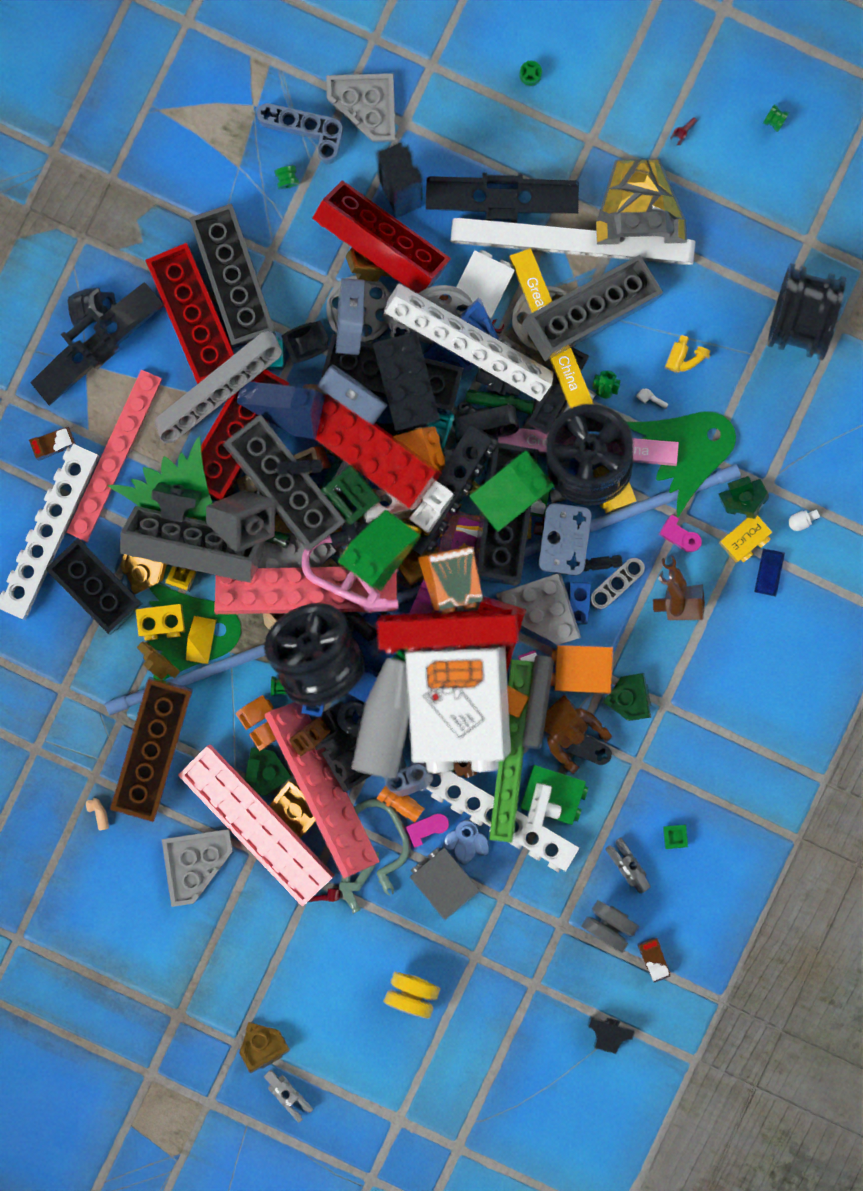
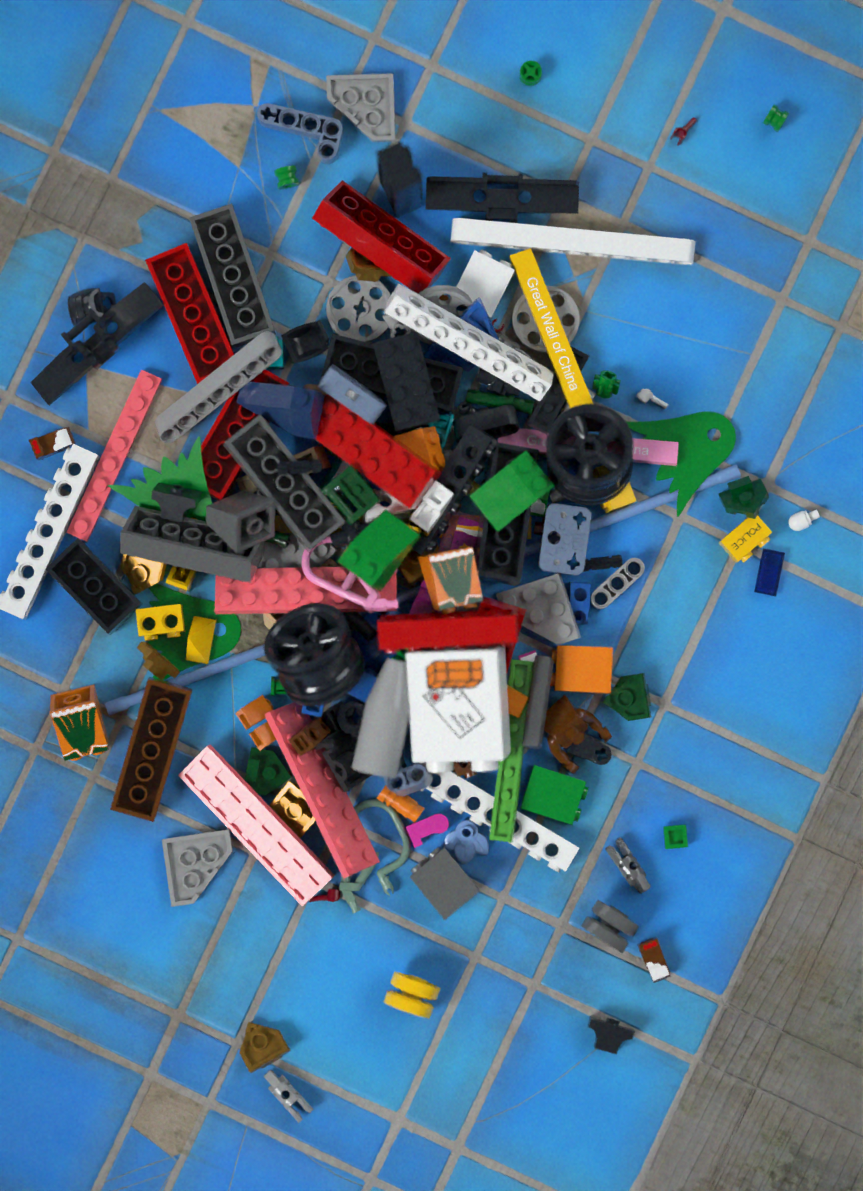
(78, 723): none -> slope
(100, 812): light nougat arm -> none
(350, 316): sand blue axle -> none
(541, 808): white tile -> none
(592, 307): dark grey brick -> none
(639, 204): wedge -> none
(678, 353): yellow plant -> none
(680, 537): dark pink leg -> none
(681, 601): reddish brown torso -> none
(806, 311): black wheel -> none

